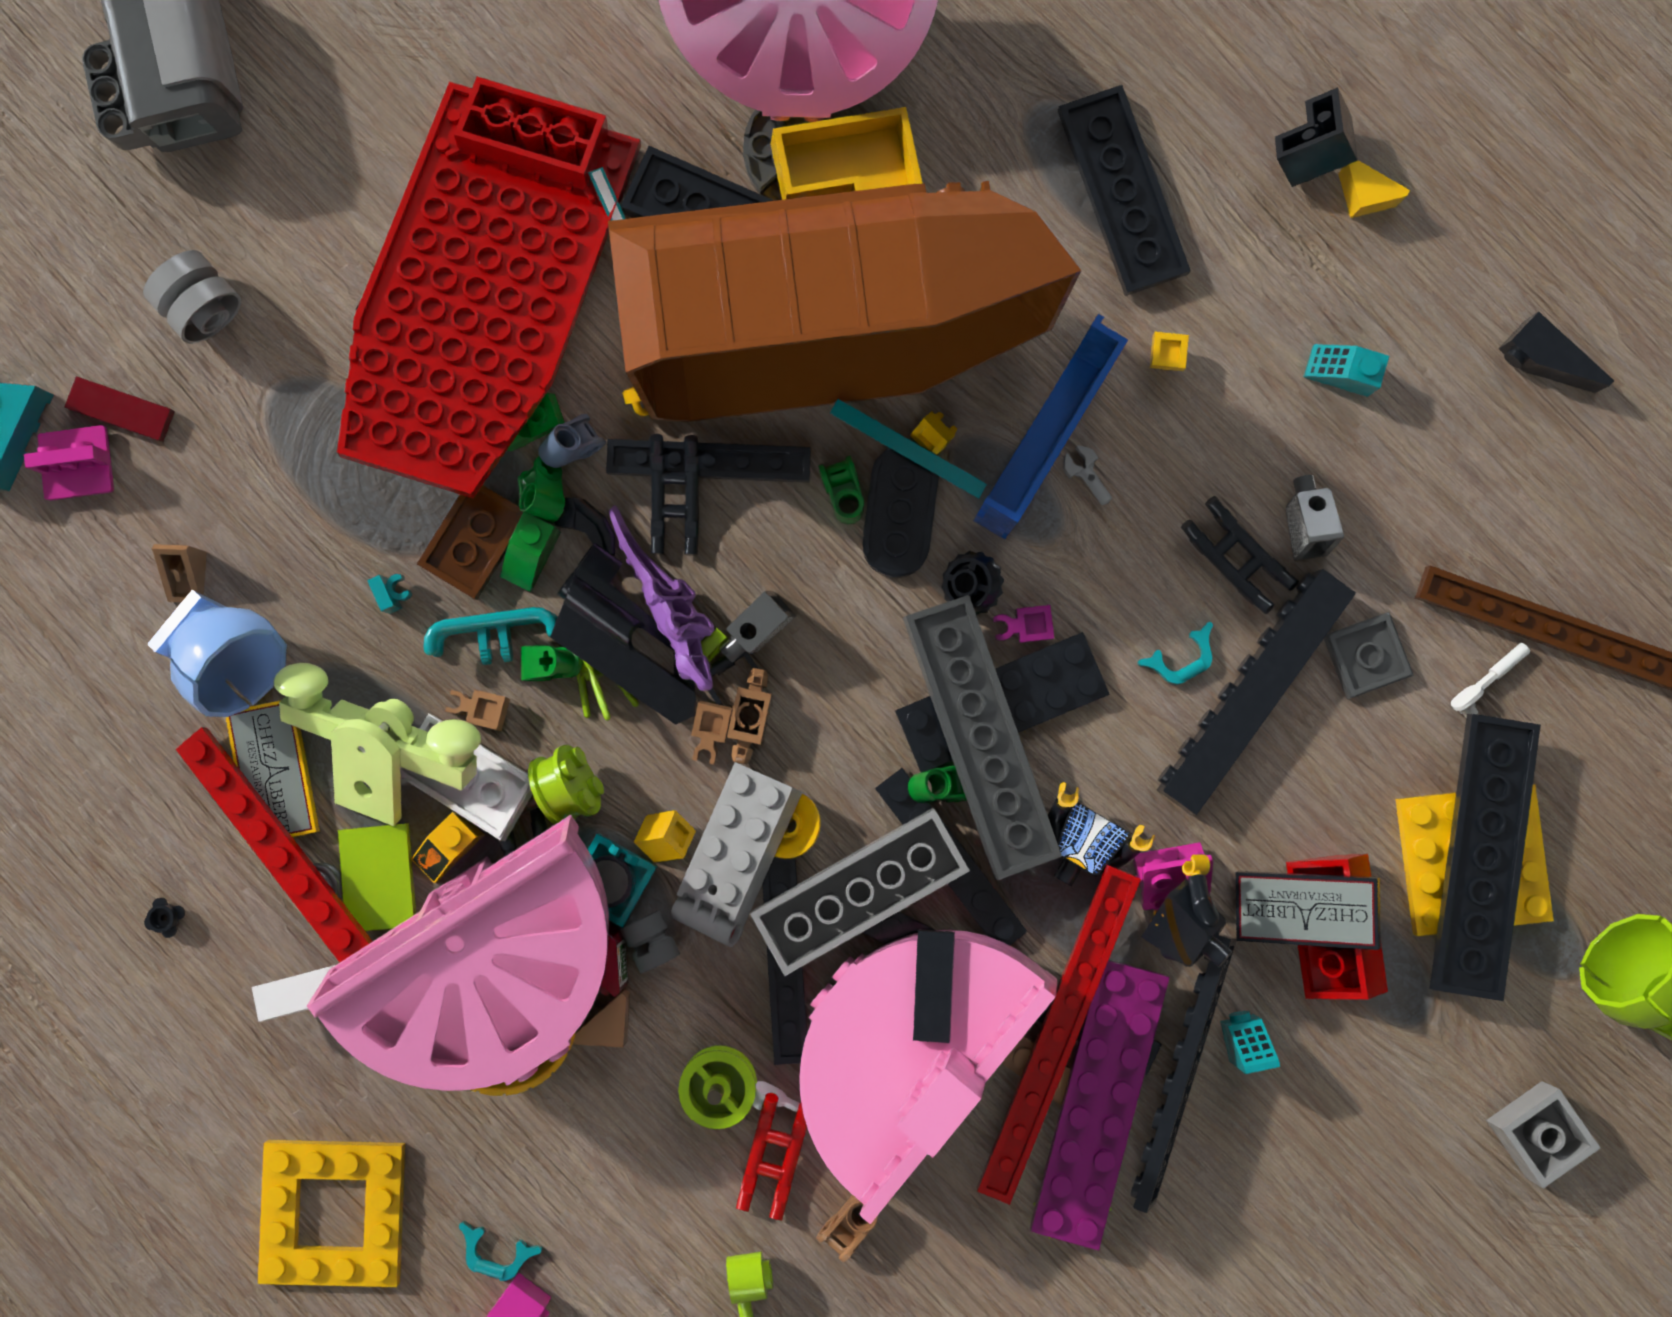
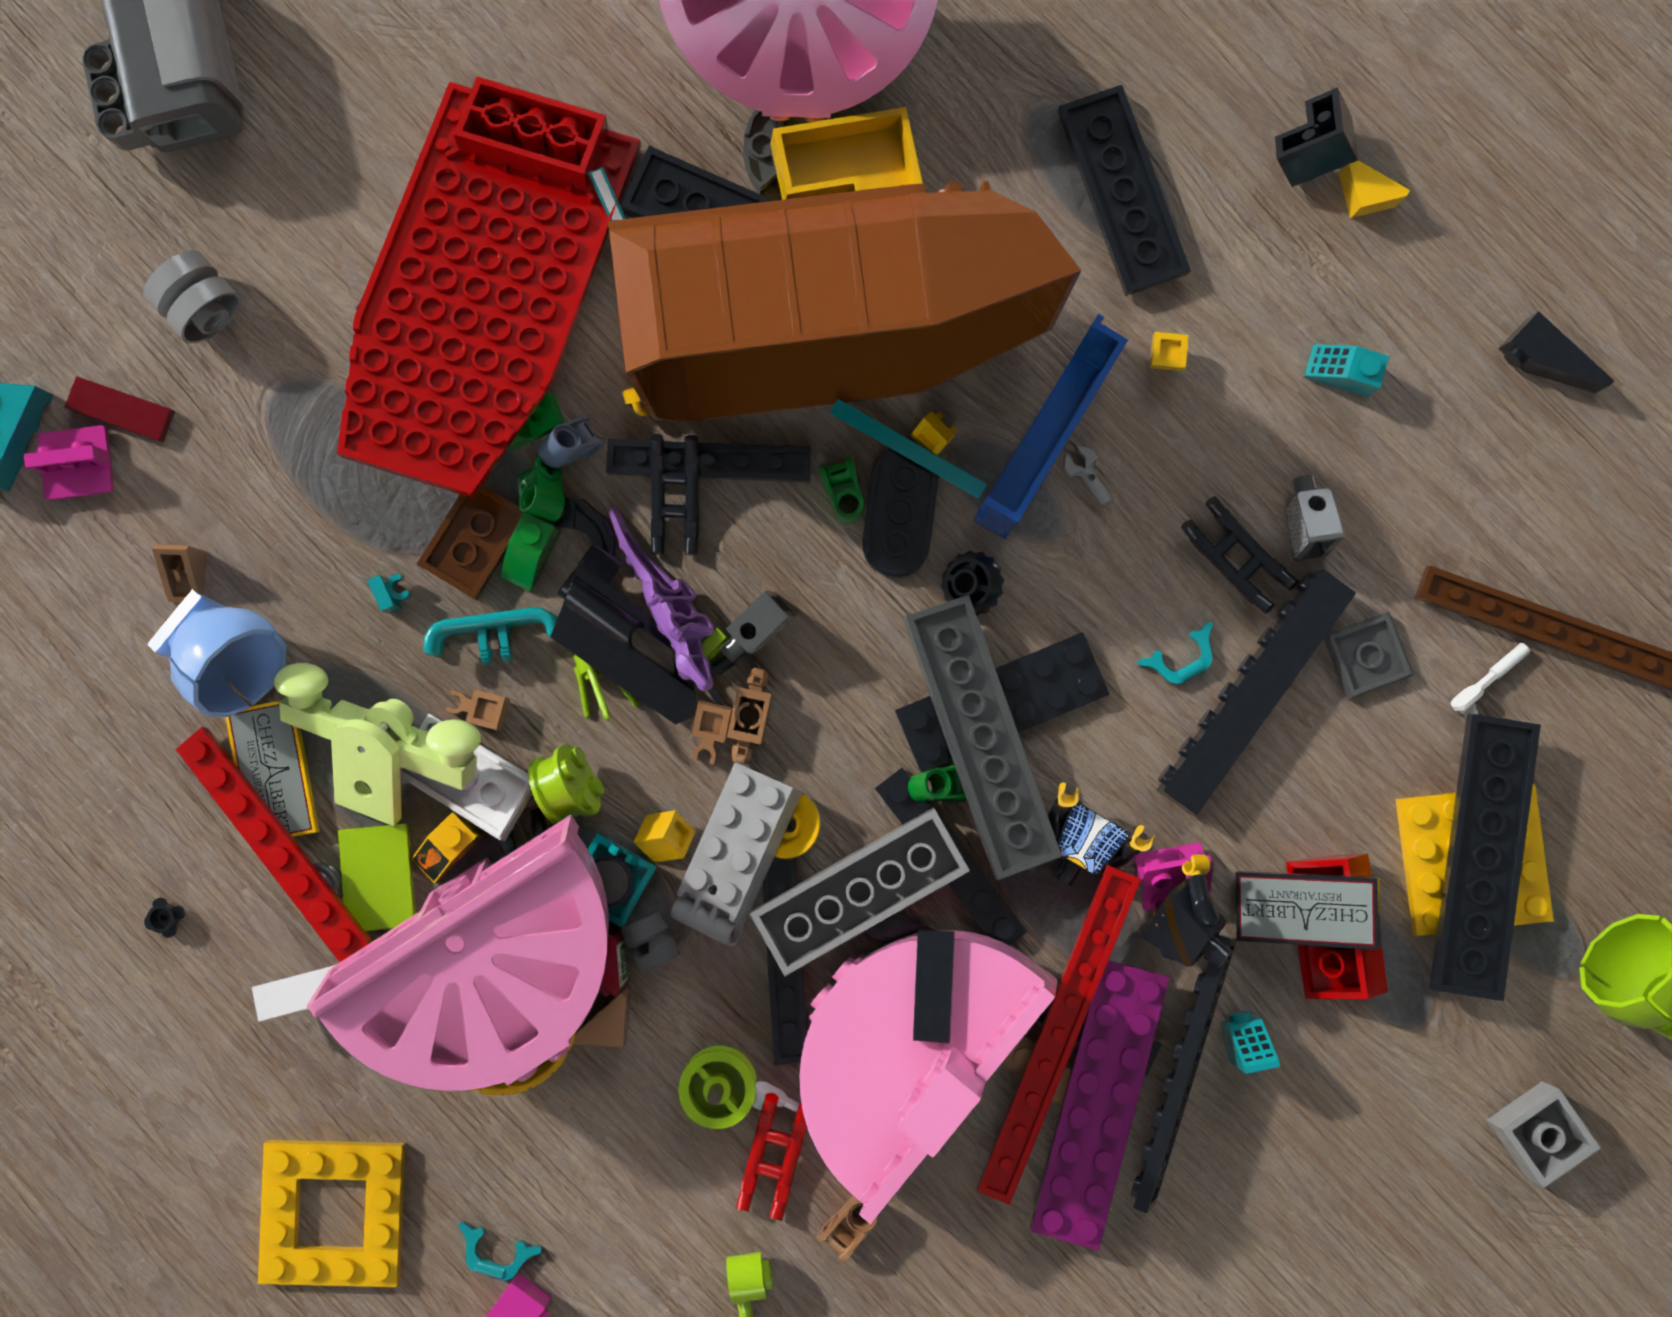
(548, 663): green piece -> none
(1030, 624): magenta plate -> none

